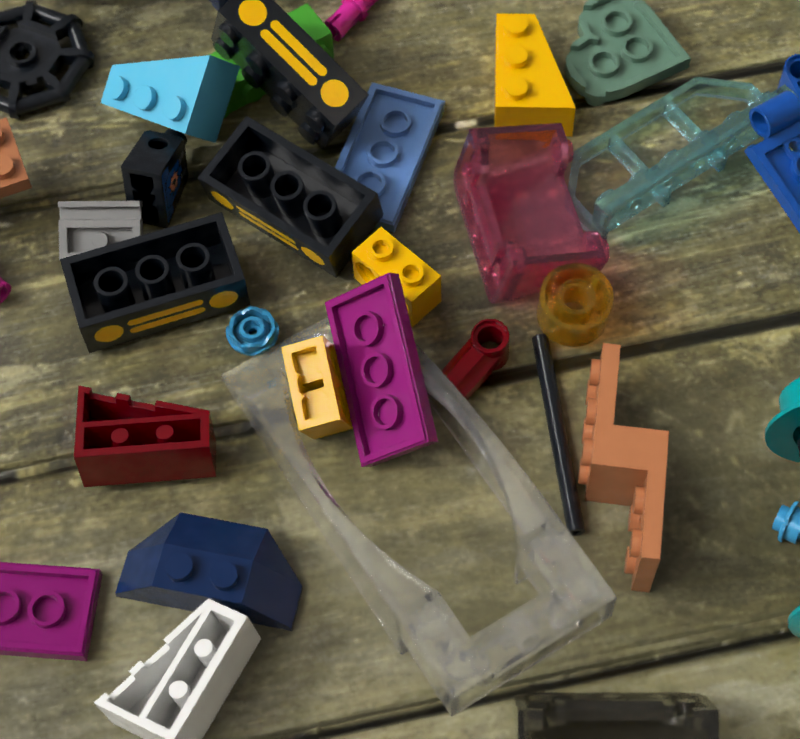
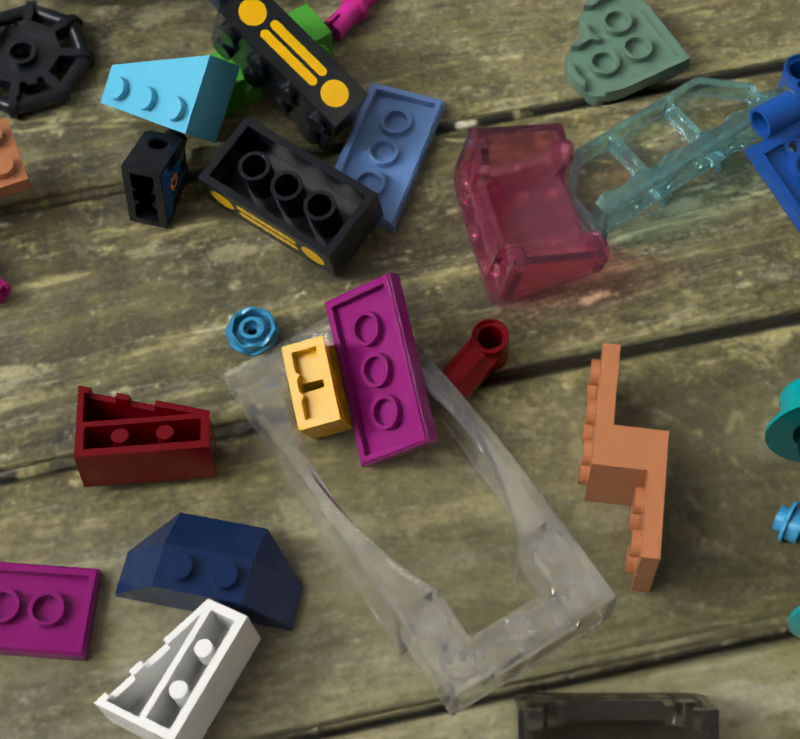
(97, 224): light grey plate -> none
(155, 282): black brick -> none
(385, 254): yellow brick -> none
(527, 76): yellow wedge -> none
(558, 435): black piece -> none
(579, 285): clear yellow piece -> none

